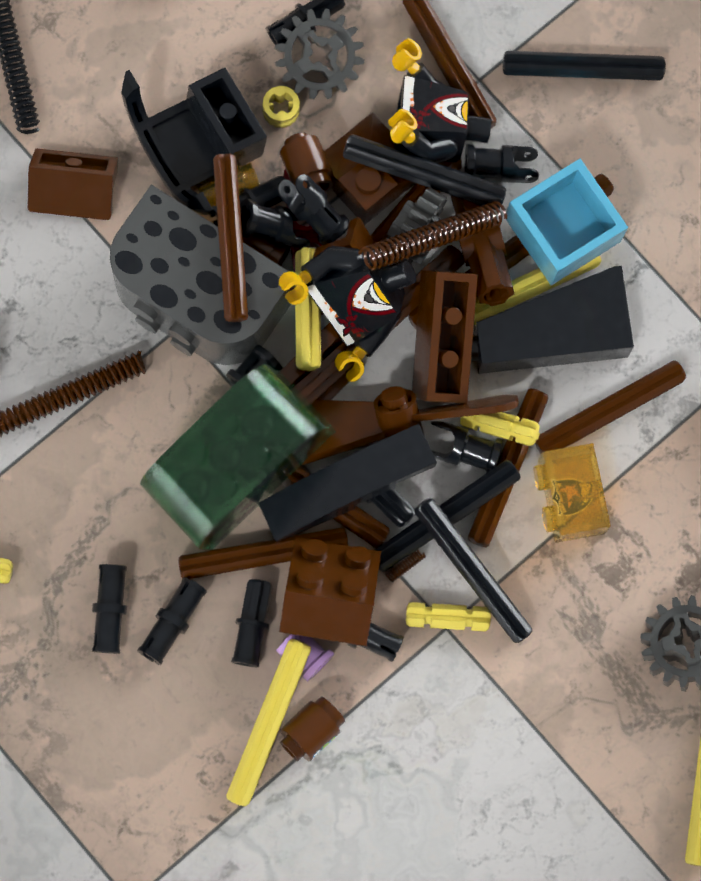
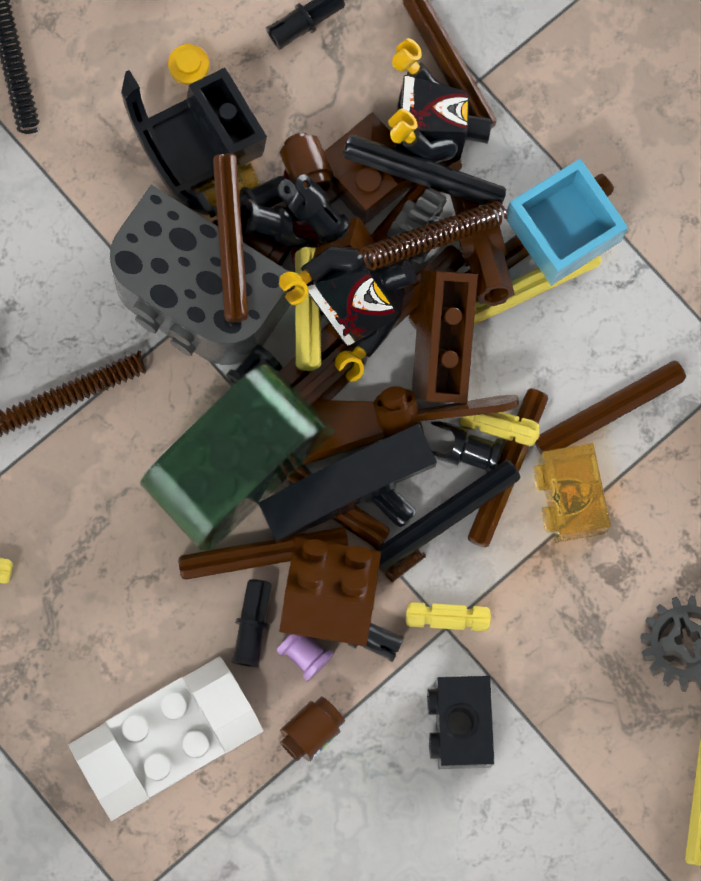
(71, 184): reddish brown panel -> none
(109, 609): black pin -> none
(165, 738): none -> white piece
(172, 621): black pin -> none
(188, 64): none -> yellow plate
(268, 722): light yellow axle -> none
(280, 94): light yellow bush -> none
(334, 43): dark grey gear -> none
(473, 570): black axle -> none
(473, 698): none -> black brick
(501, 163): black piece -> none
(560, 328): black slope -> none
(583, 65): black axle -> none

